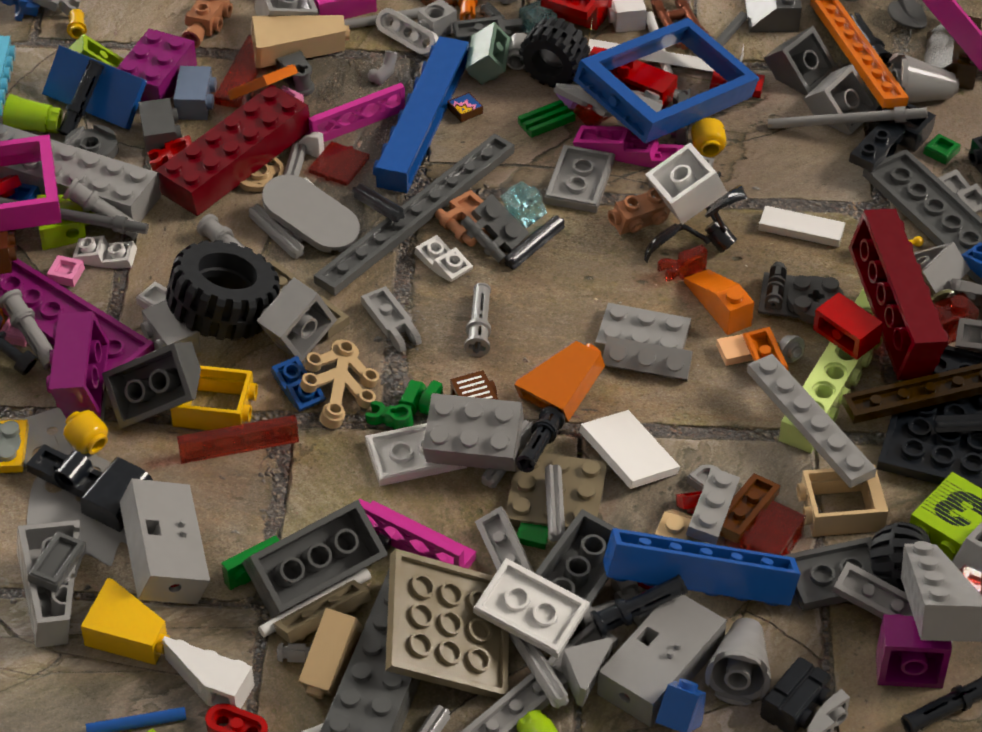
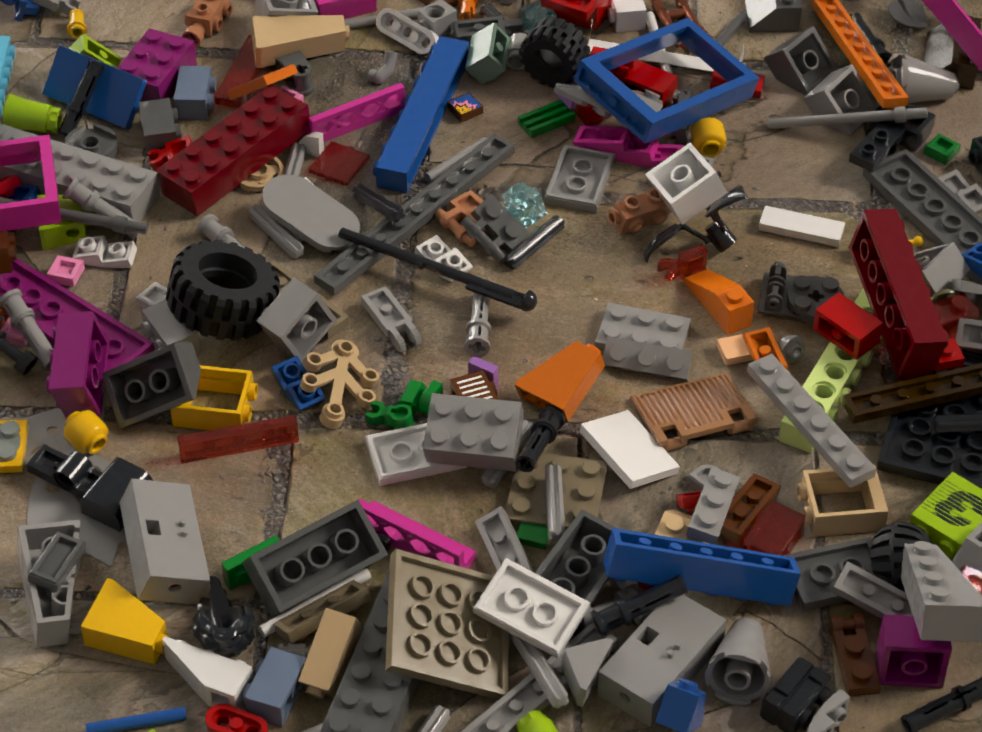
(224, 627): none -> black hair
(274, 686): none -> sand blue brick
(447, 164): none -> light grey bar
(478, 285): none -> black bar
(491, 370): none -> medium lavender tile
(694, 410): none -> medium nougat window
(854, 655): none -> reddish brown plate
(951, 356): none -> red plate

